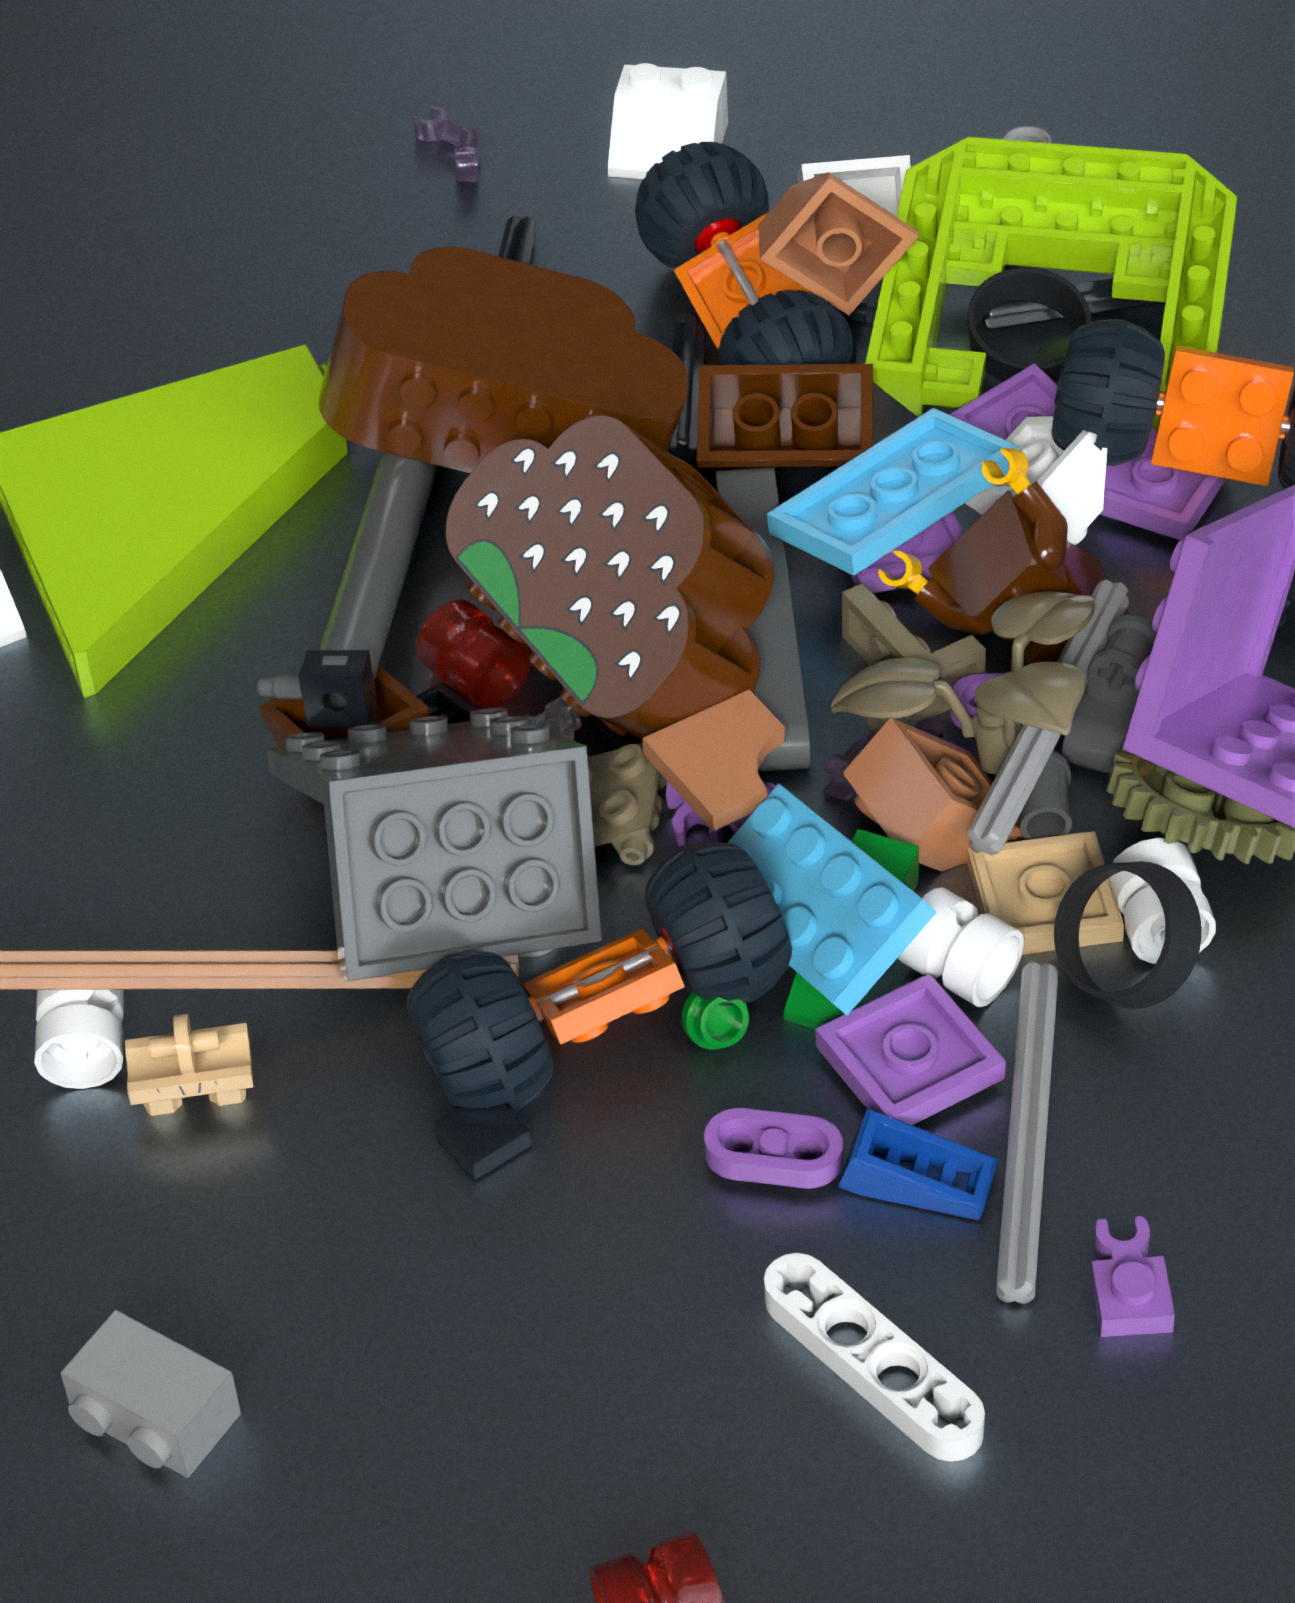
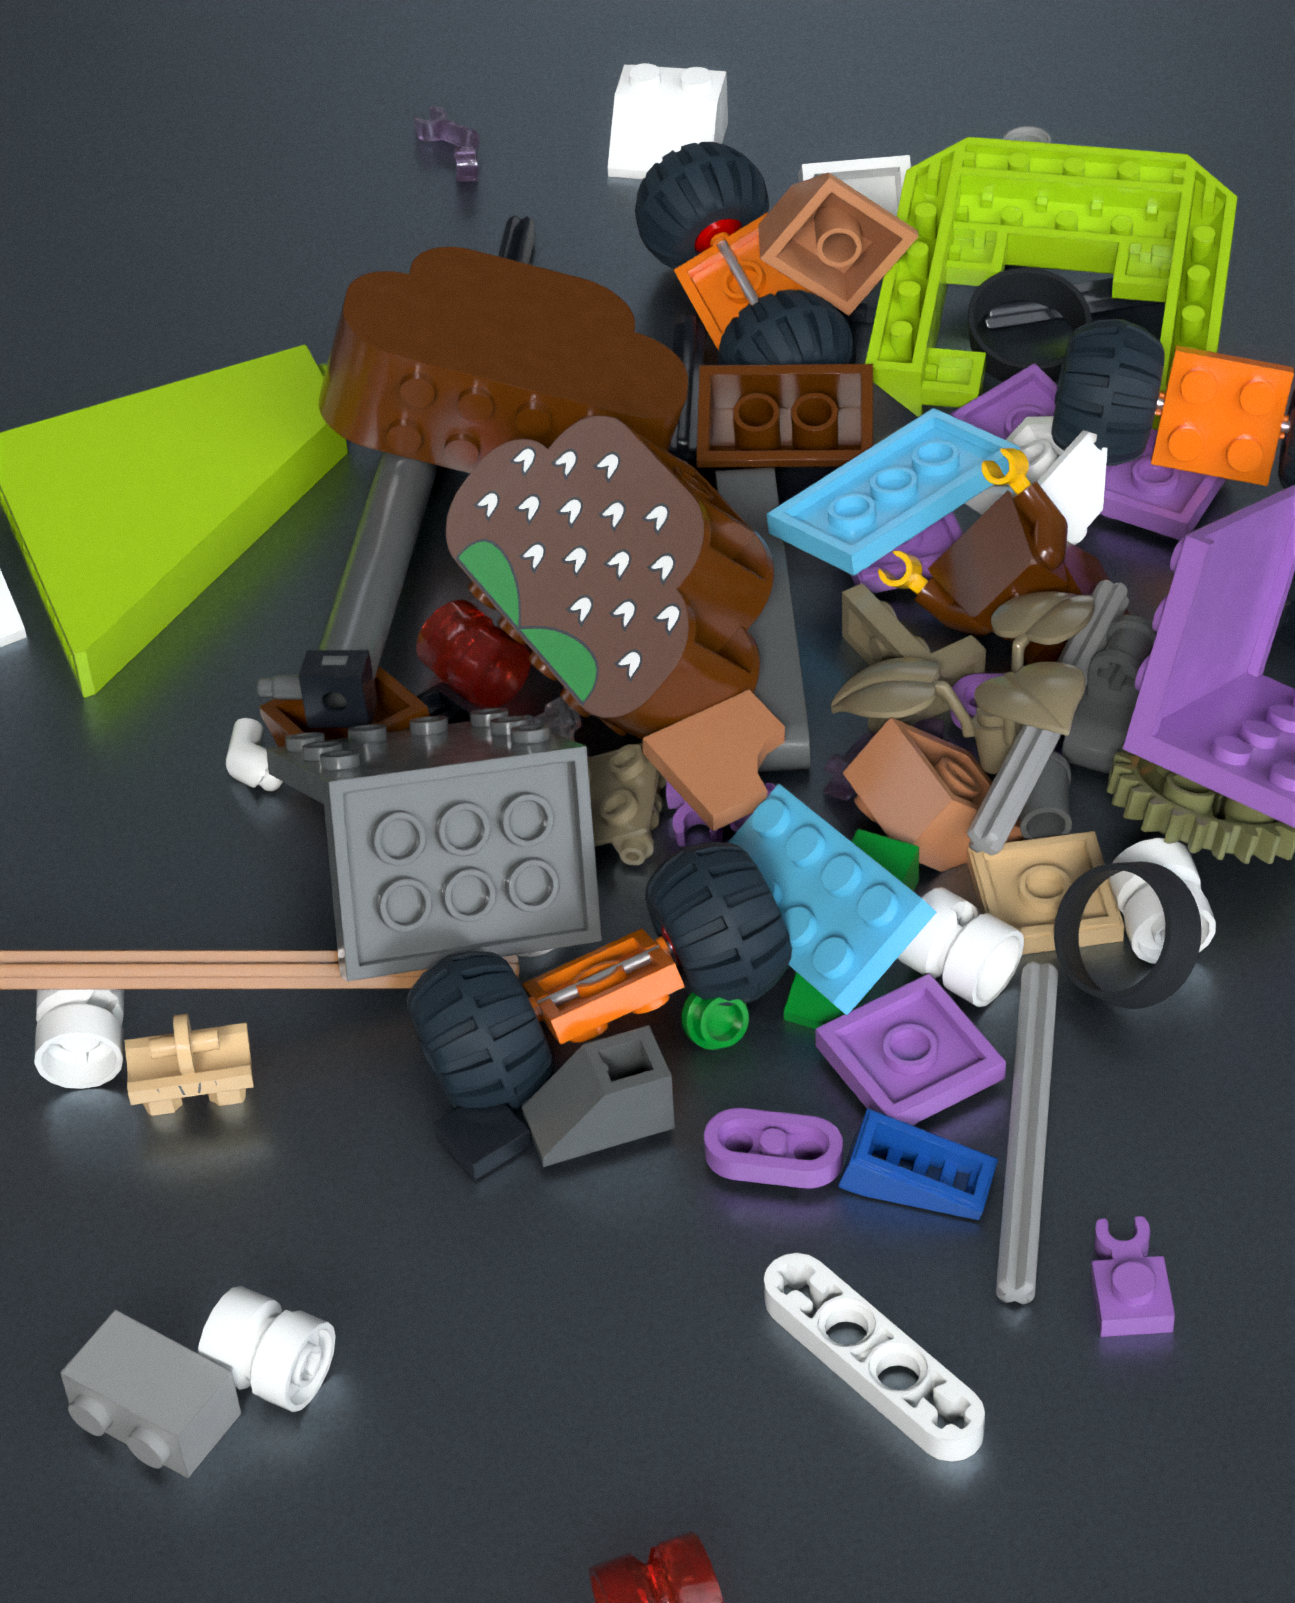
(247, 759): none -> white arm
(270, 1350): none -> white wheel
(602, 1098): none -> dark grey slope

